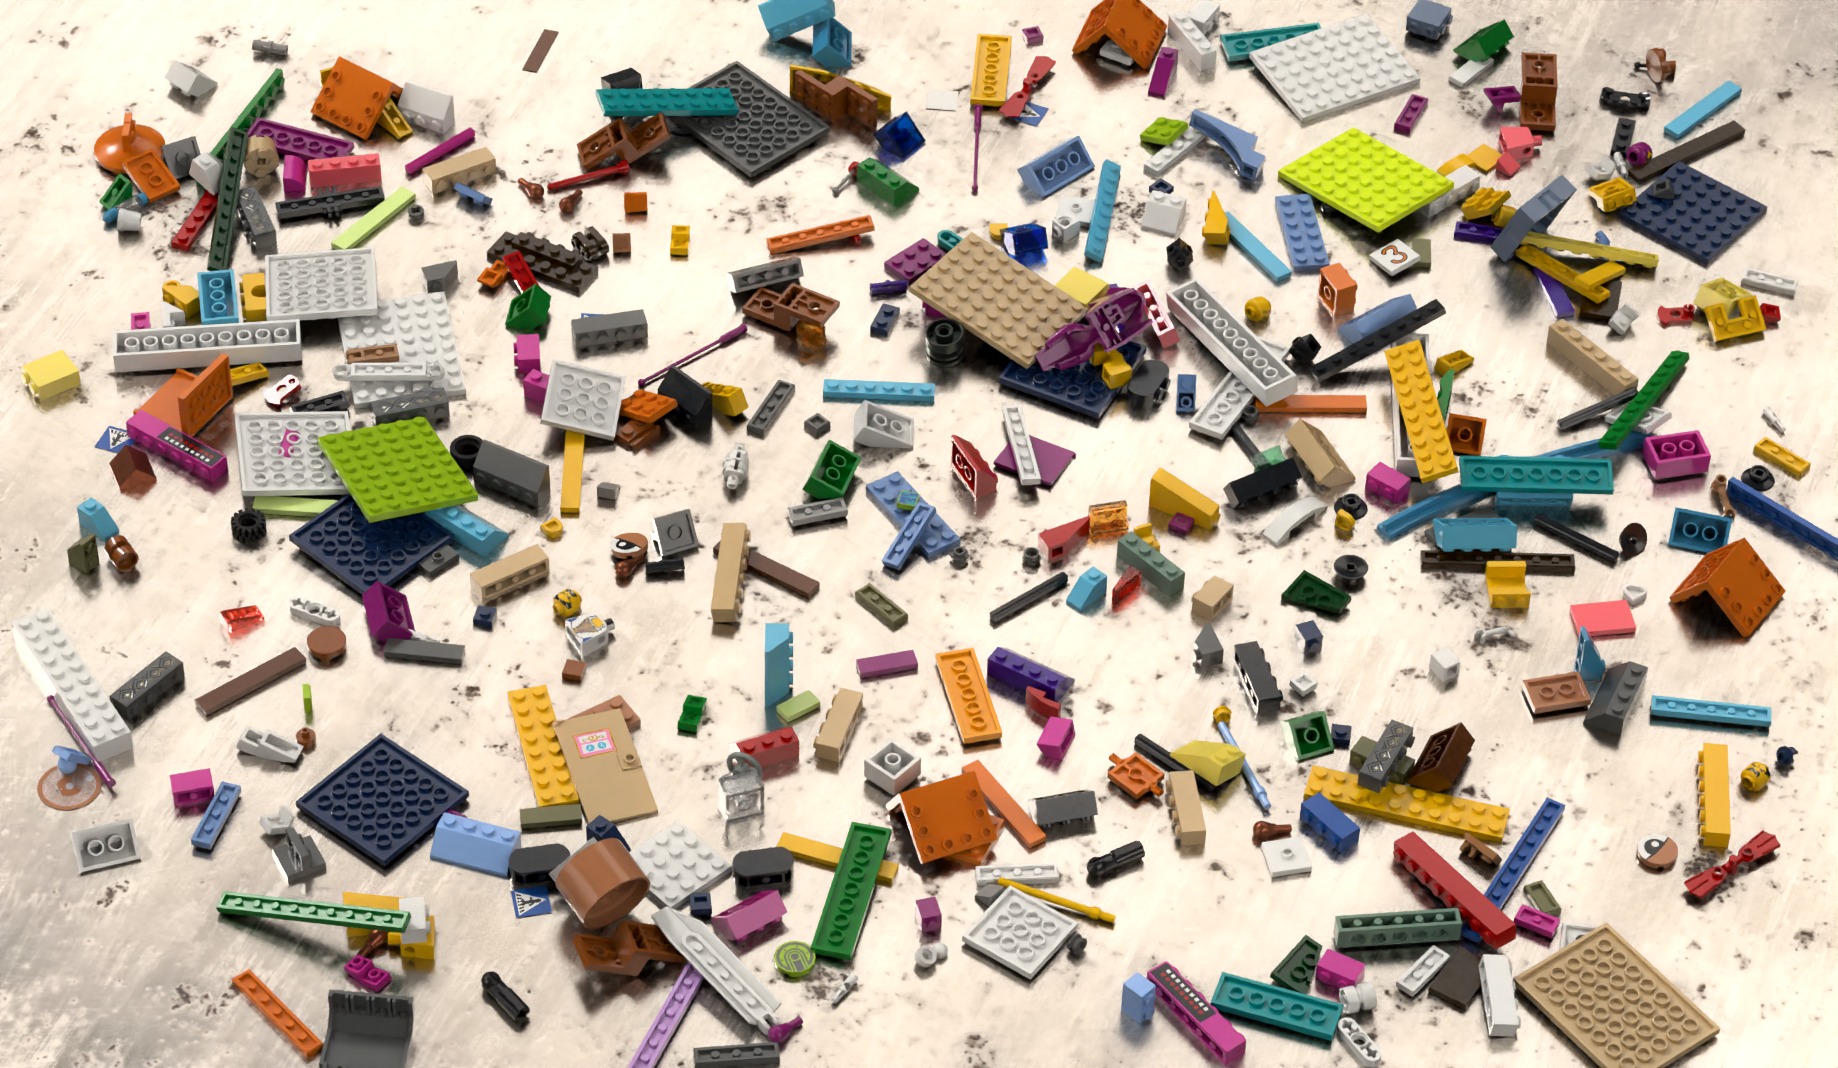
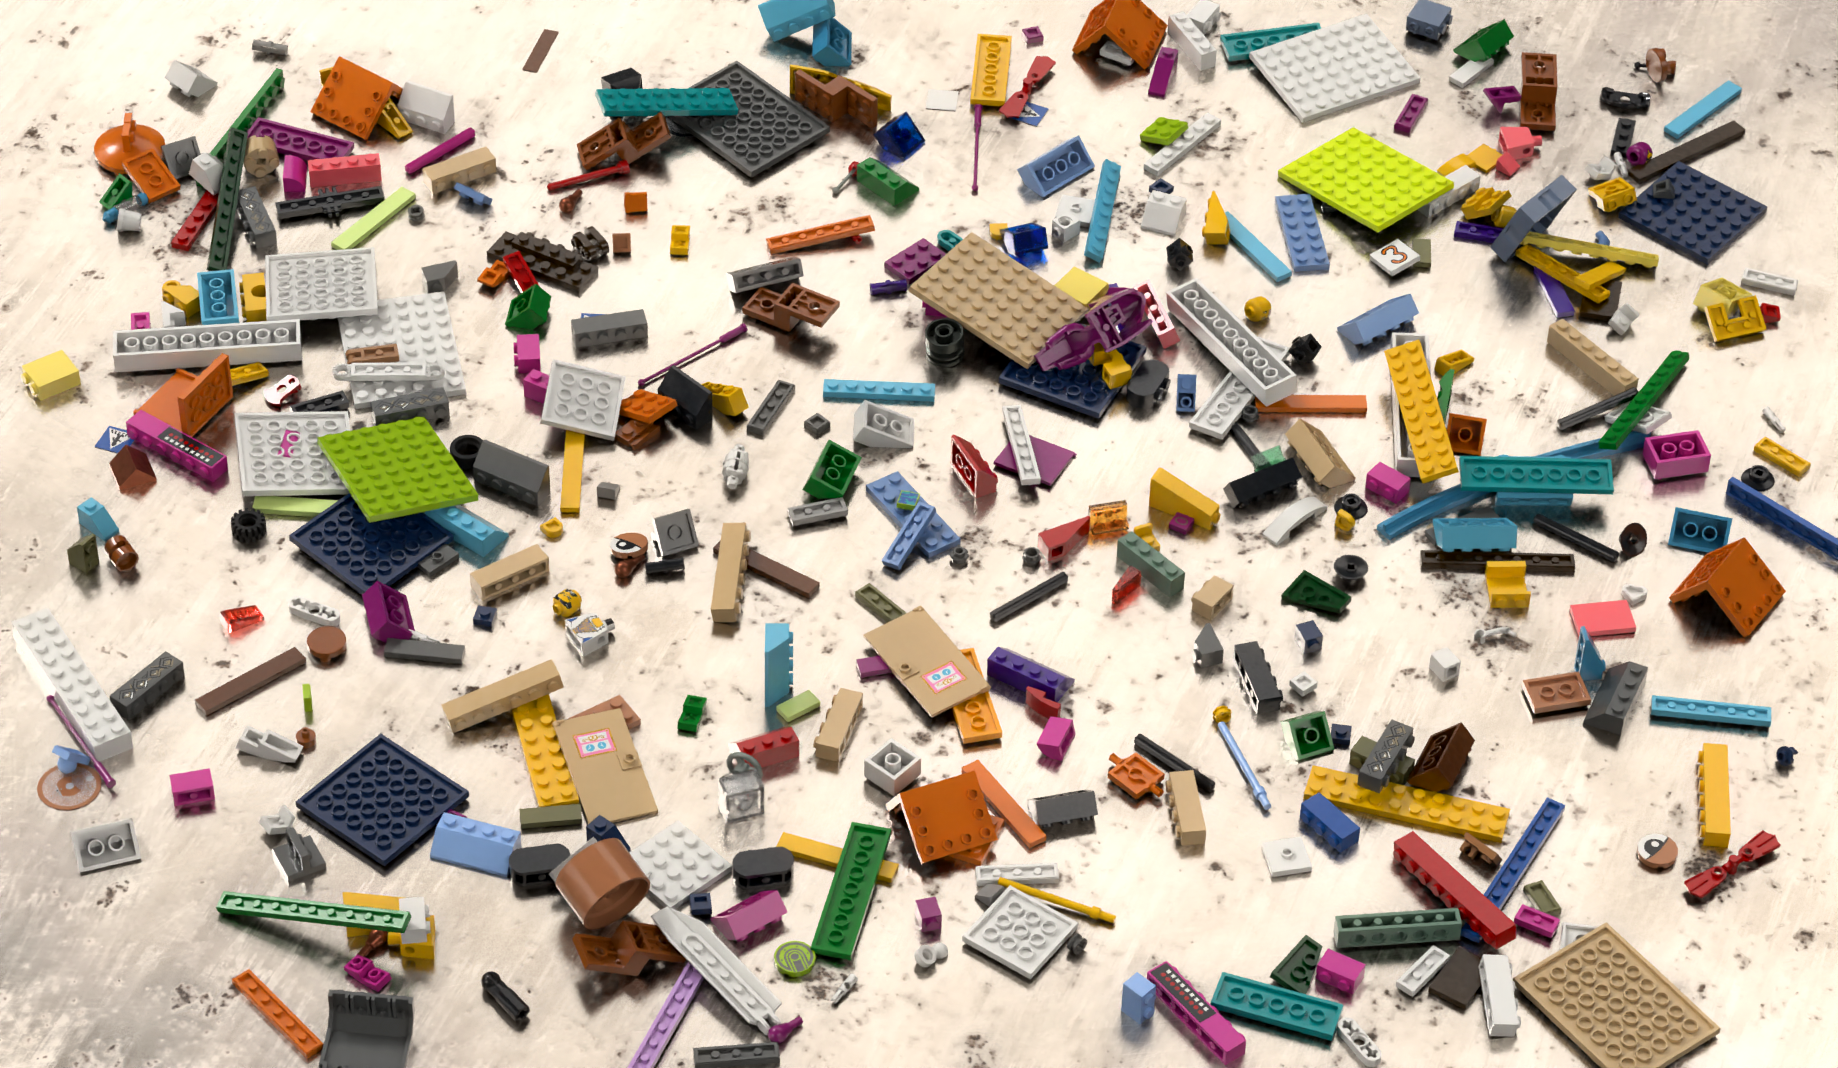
(216, 815): medium blue plate -> none
(502, 696): none -> tan brick
(531, 901): blue sticker -> none
(534, 190): copper piece -> none
(573, 669): dark orange tile -> none
(810, 337): clear orange bracket -> none
(885, 319): dark blue plate -> none
(926, 661): none -> tan door
(1087, 589): medium azure slope -> none
(1116, 858): black piece -> none
(1211, 760): light yellow slope -> none
(1235, 141): medium blue arch -> none
(1265, 829): copper piece -> none
(1337, 289): orange brick -> none
(1360, 997): white wheel -> none
(1377, 340): black plate -> none
(1686, 314): red piece -> none
(1718, 488): medium nougat brick -> none
(1755, 776): yellow head -> none

